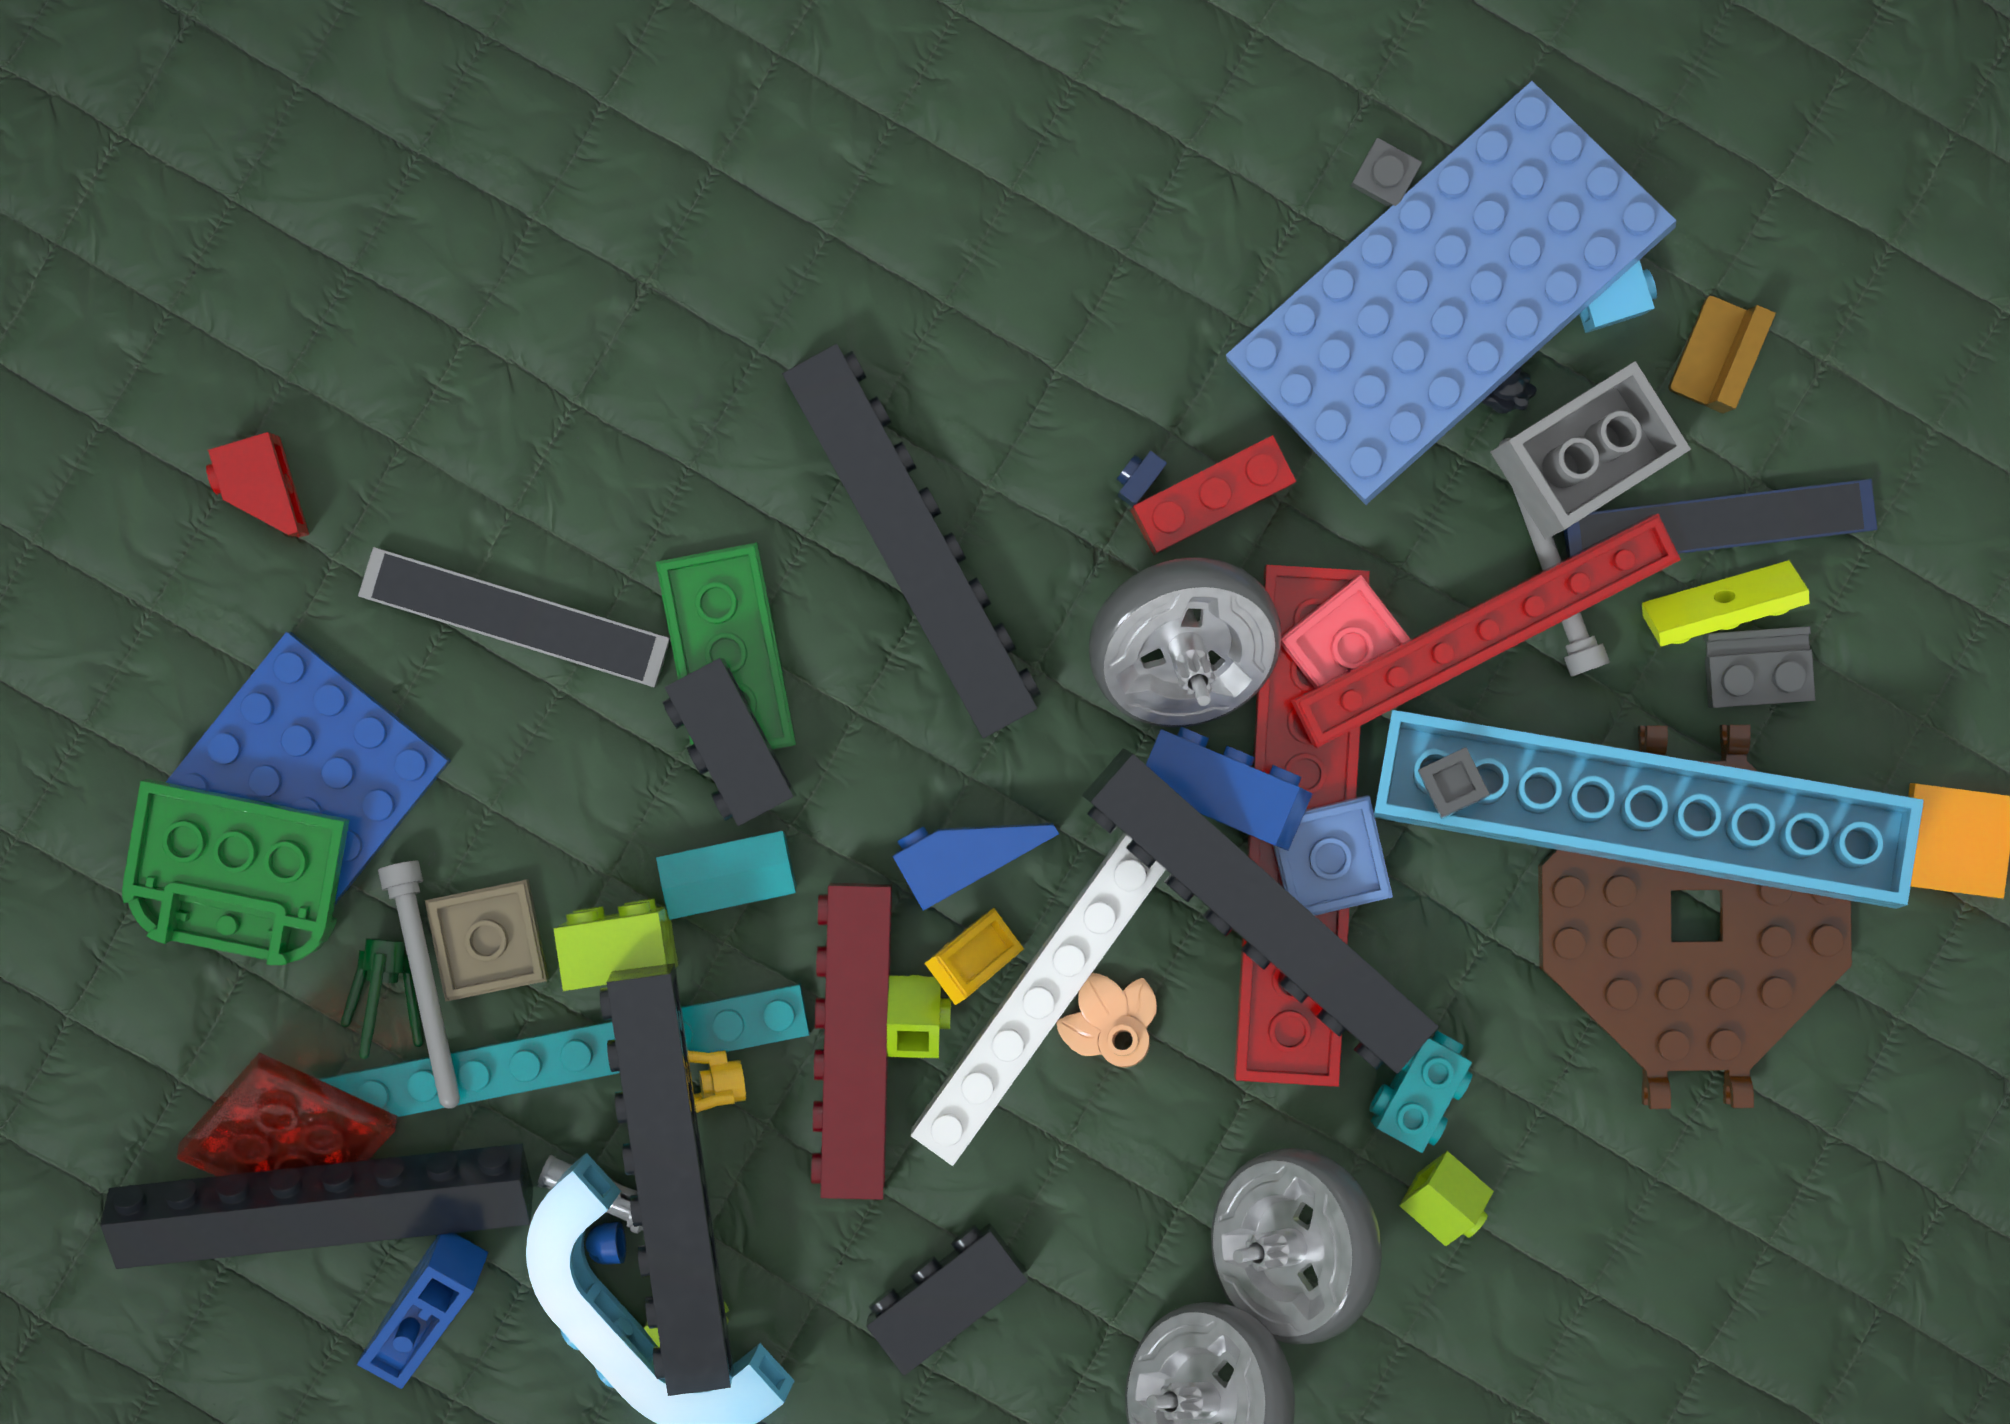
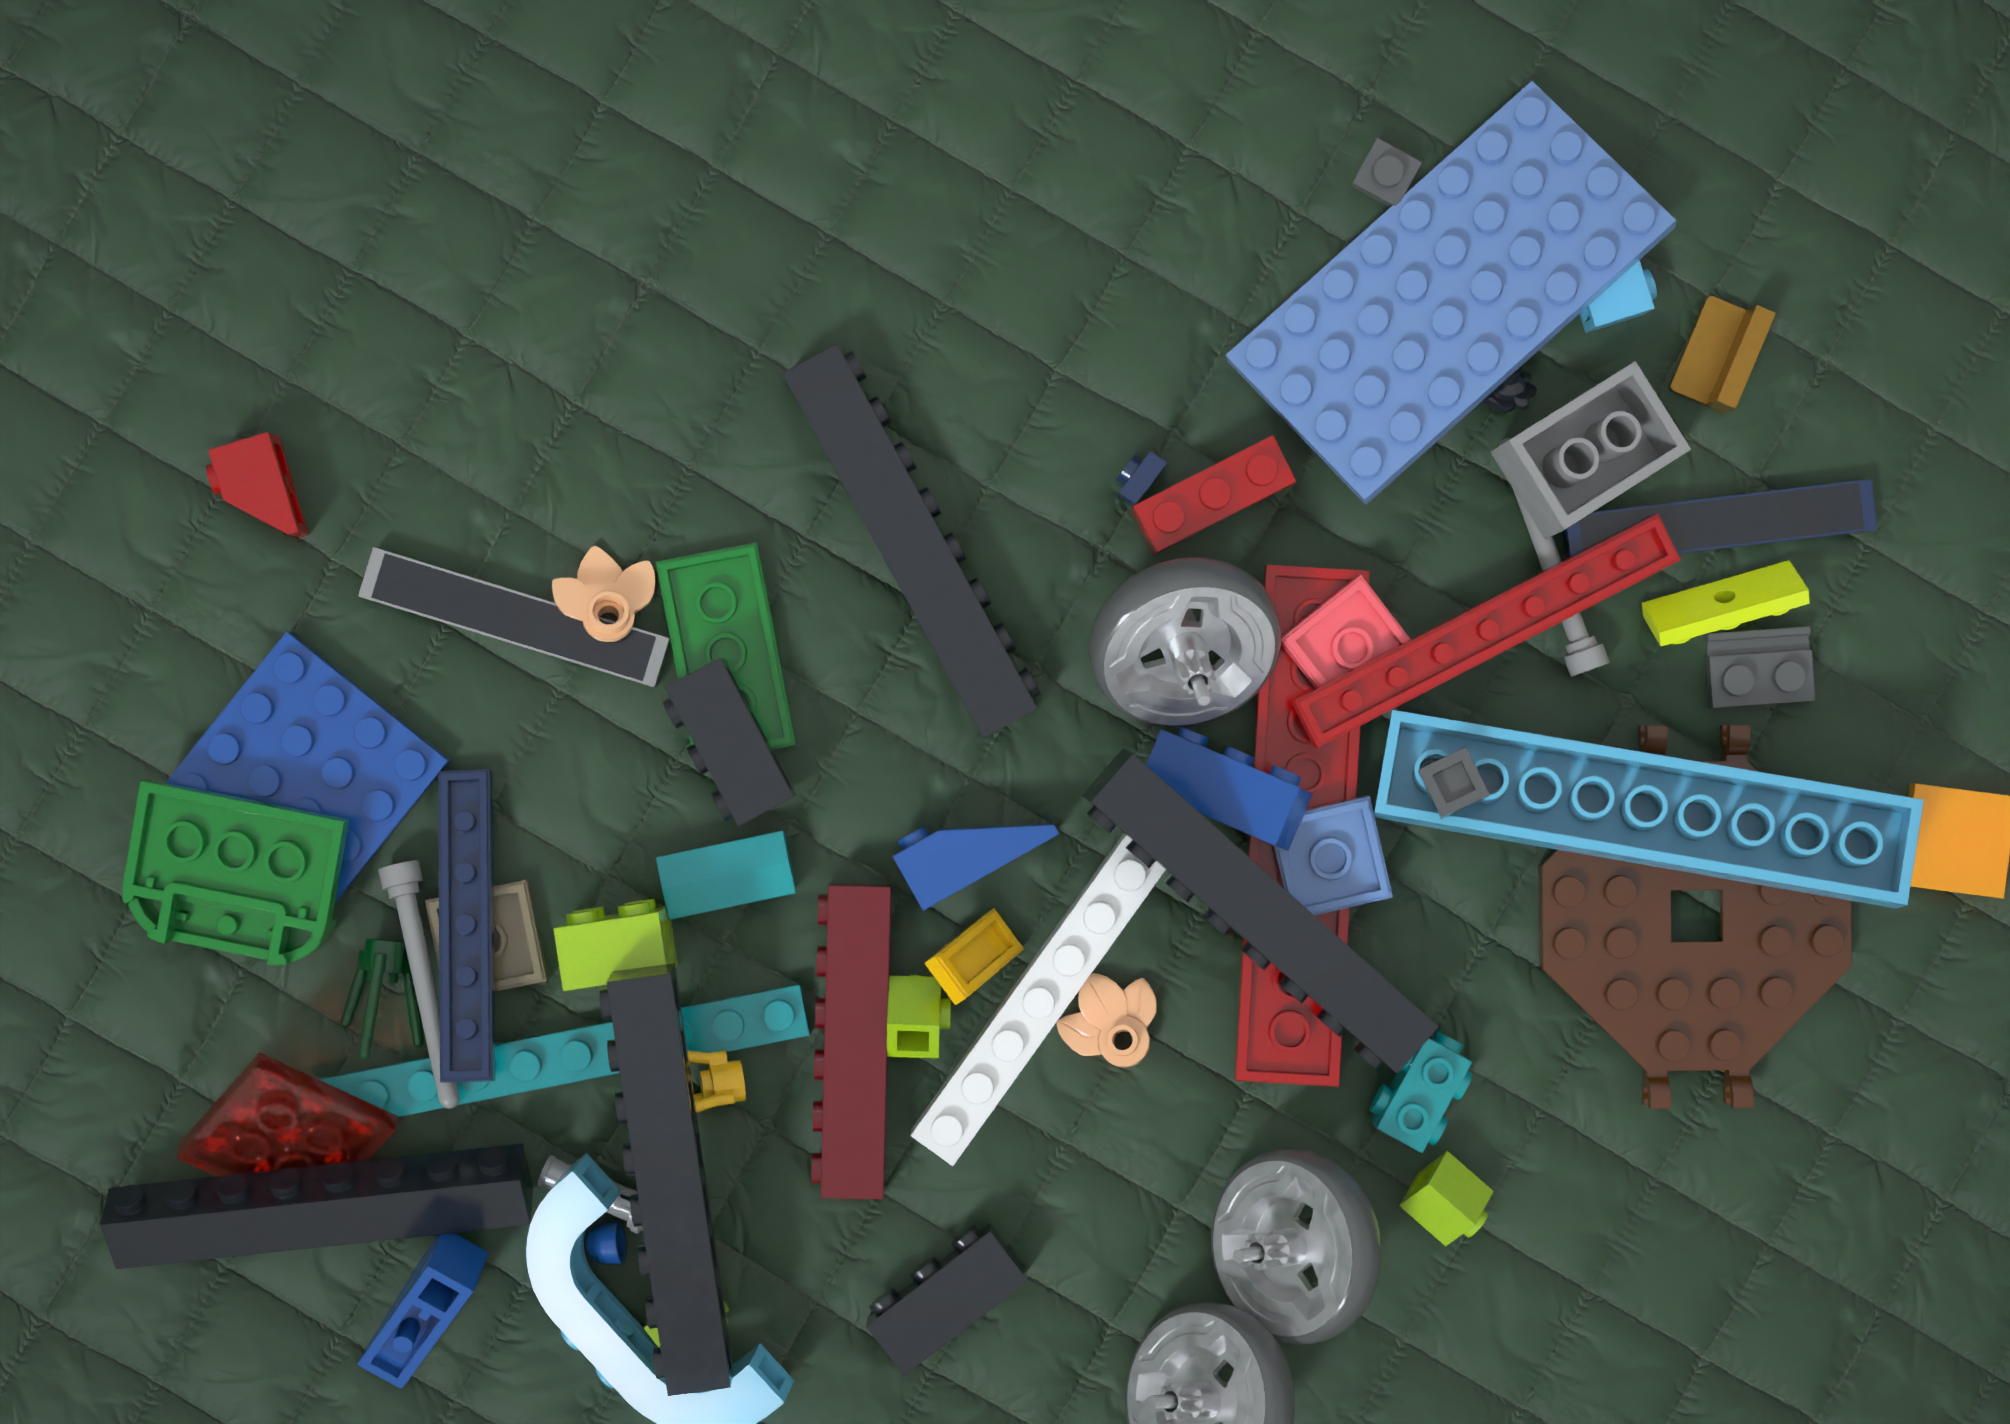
(466, 926): none -> dark blue tile
(605, 589): none -> light nougat plate

